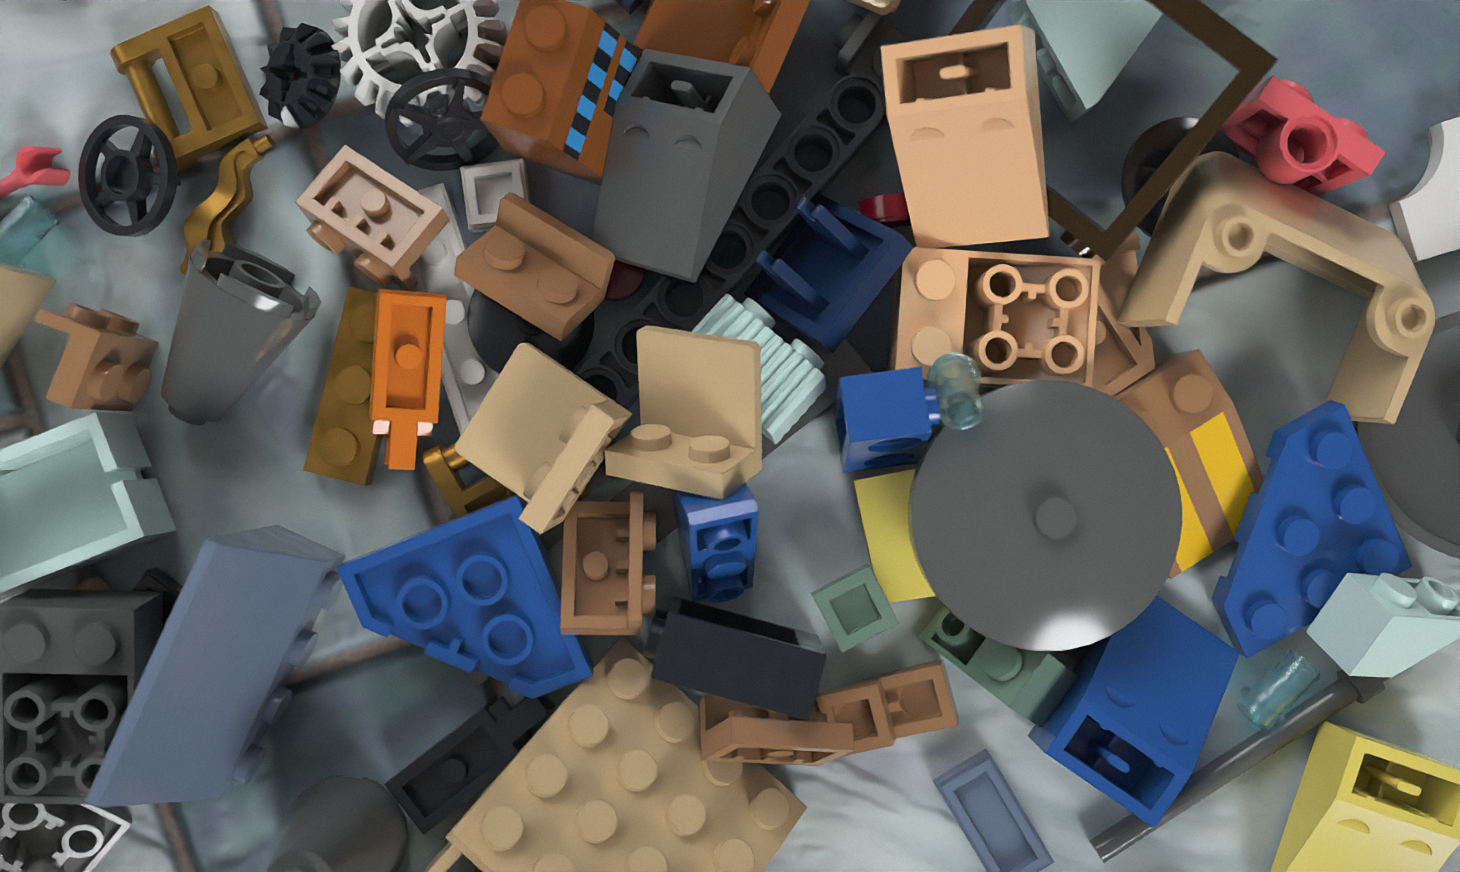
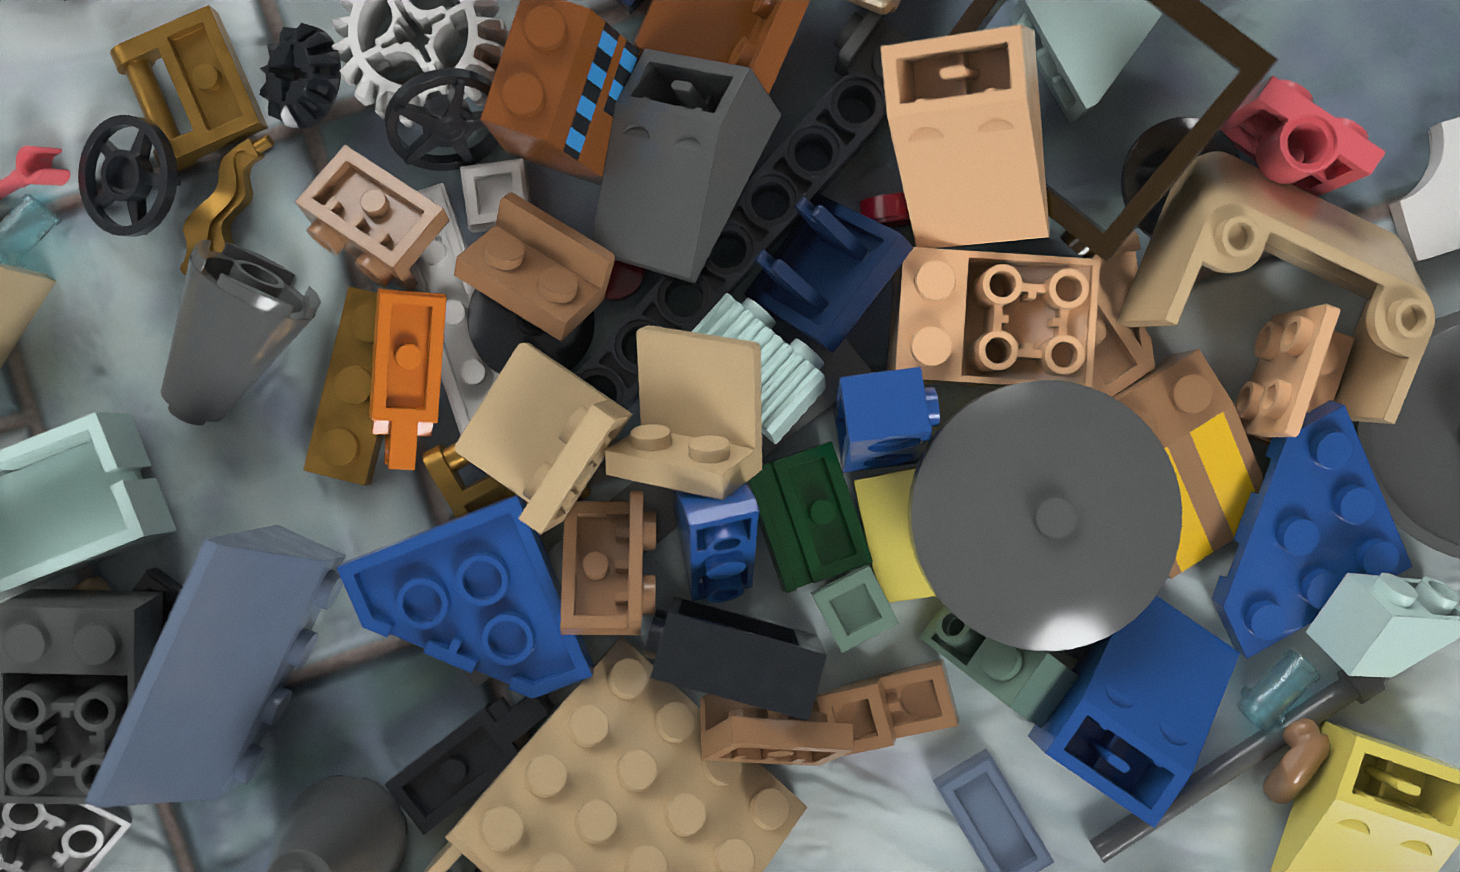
(102, 361): medium nougat bracket -> none
(808, 517): none -> dark green plate
(956, 386): clear light blue pin -> none
(1295, 372): none -> light nougat bracket
(1300, 763): none -> medium nougat arm

